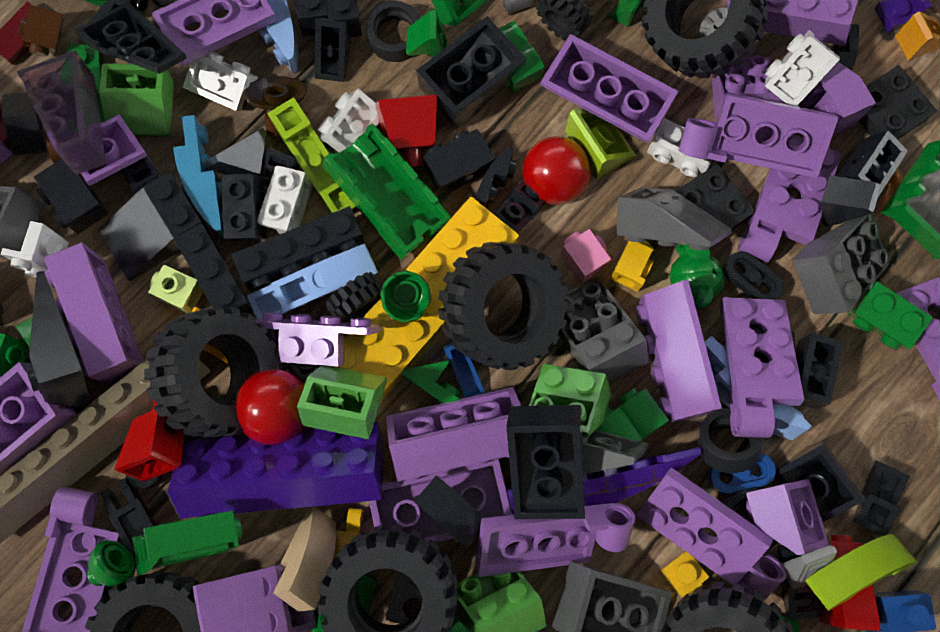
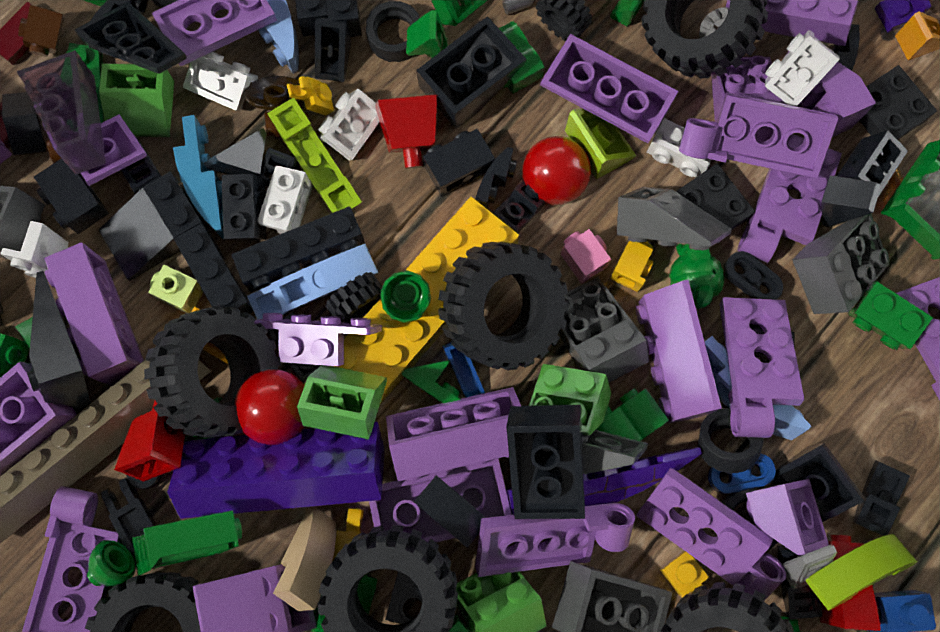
(314, 94): none -> yellow plate
(387, 192): green piece -> none
(818, 367): black brick -> none

